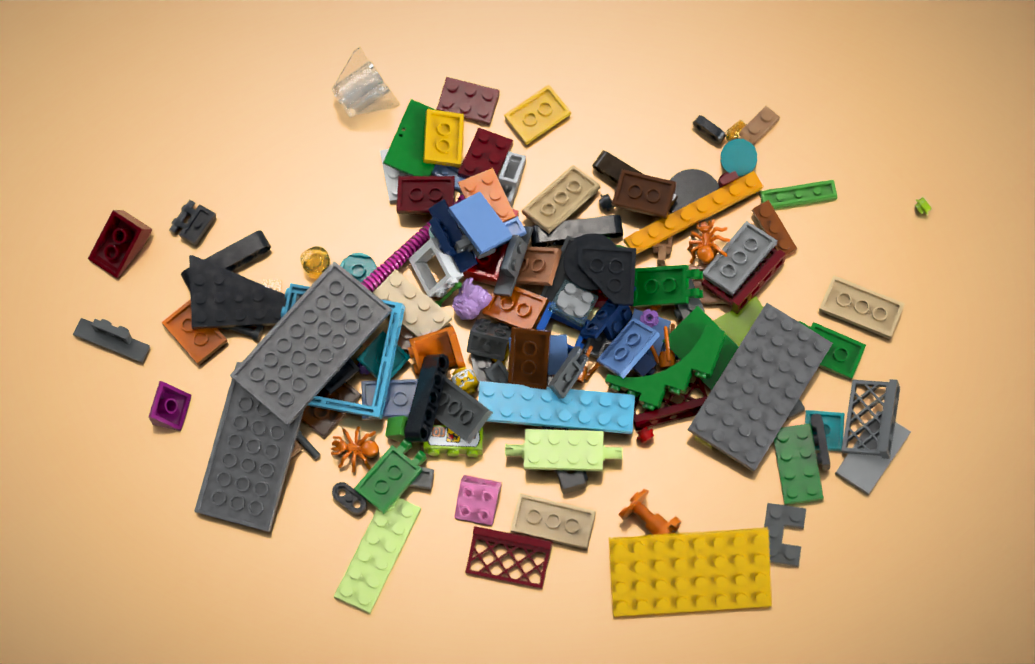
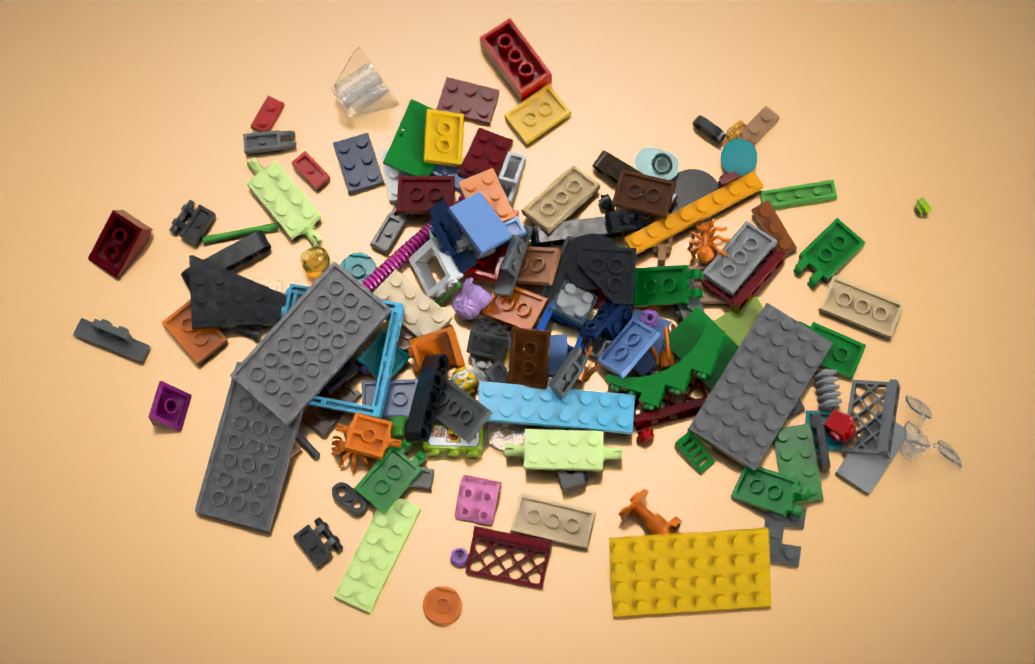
(239, 233): none -> bright green bar
(267, 114): none -> red plate
(268, 141): none -> dark grey hinge
(284, 200): none -> yellowish green plate
(310, 170): none -> plate
(313, 546): none -> black plate
(358, 163): none -> plate
(368, 436): none -> orange plate
(388, 231): none -> hinge
(442, 605): none -> orange tile
(454, 556): none -> medium lavender plate
(496, 438): none -> clear plate
(515, 59): none -> red brick
(626, 221): none -> black hinge
(657, 163): none -> light aqua piece
(699, 448): none -> green slope
(770, 491): none -> green tile
(826, 390): none -> light grey piece
(829, 252): none -> green tile
(840, 426): none -> red brick
(917, 439): none -> clear plant

